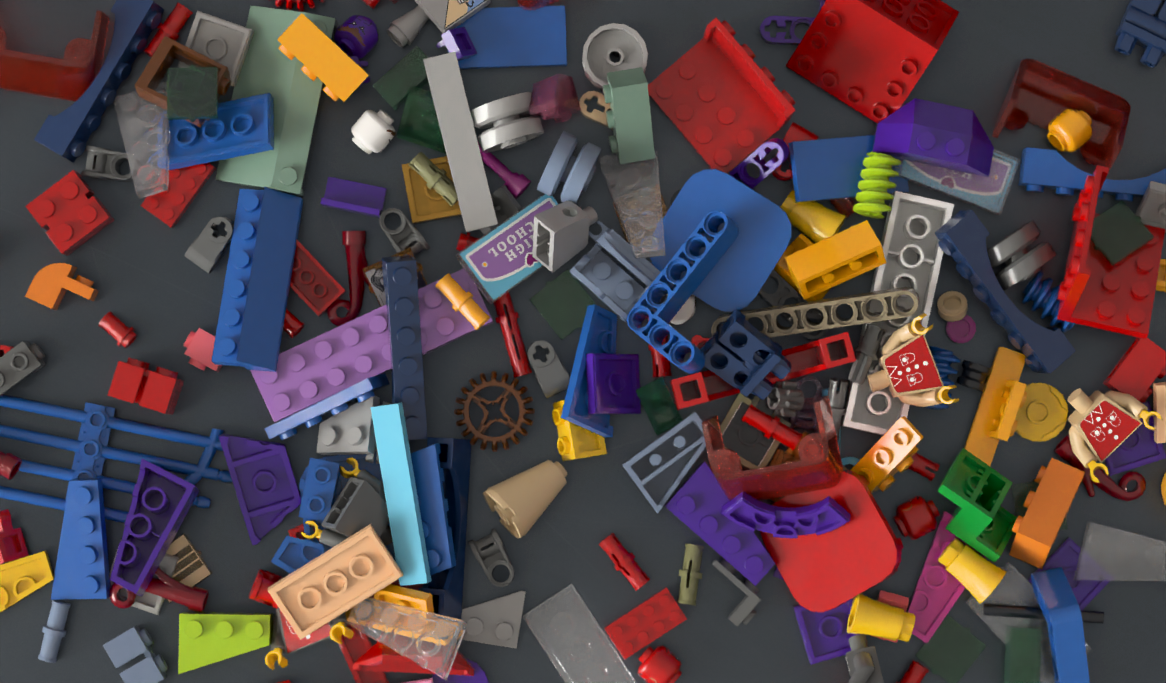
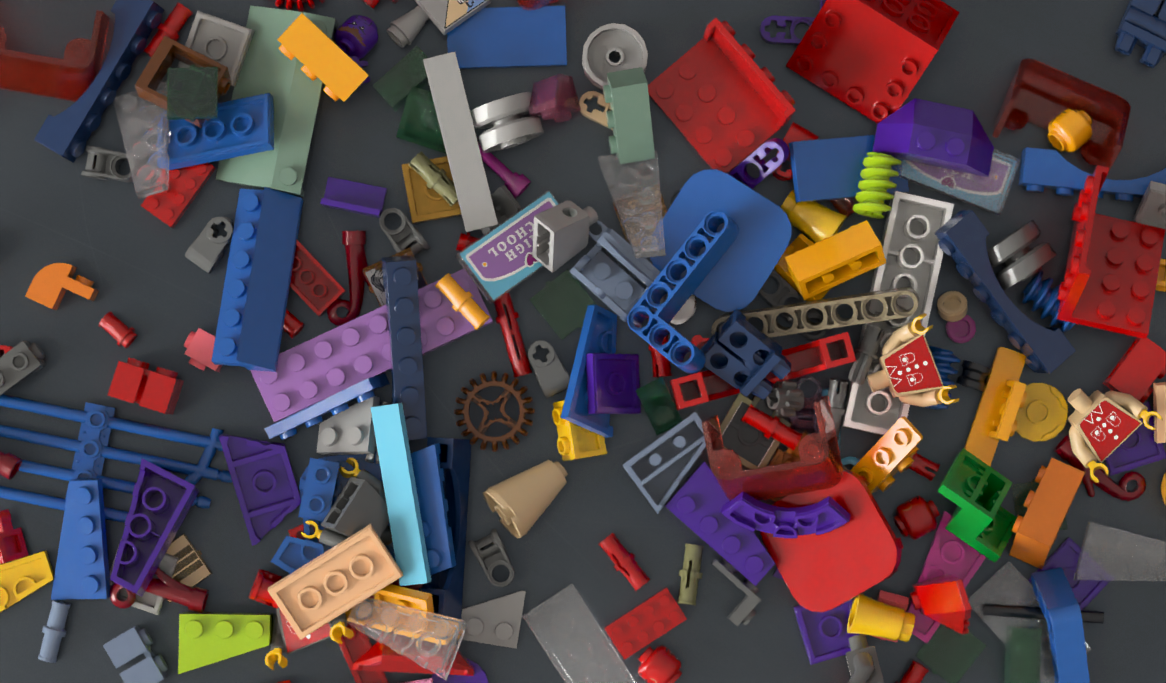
(69, 213): red piece -> none
(373, 131): white head -> none
(458, 41): dark purple tile -> none
(566, 168): sand blue wheel -> none
(943, 601): none -> red wedge
(971, 569): yellow plant -> none
(1119, 233): piece -> none

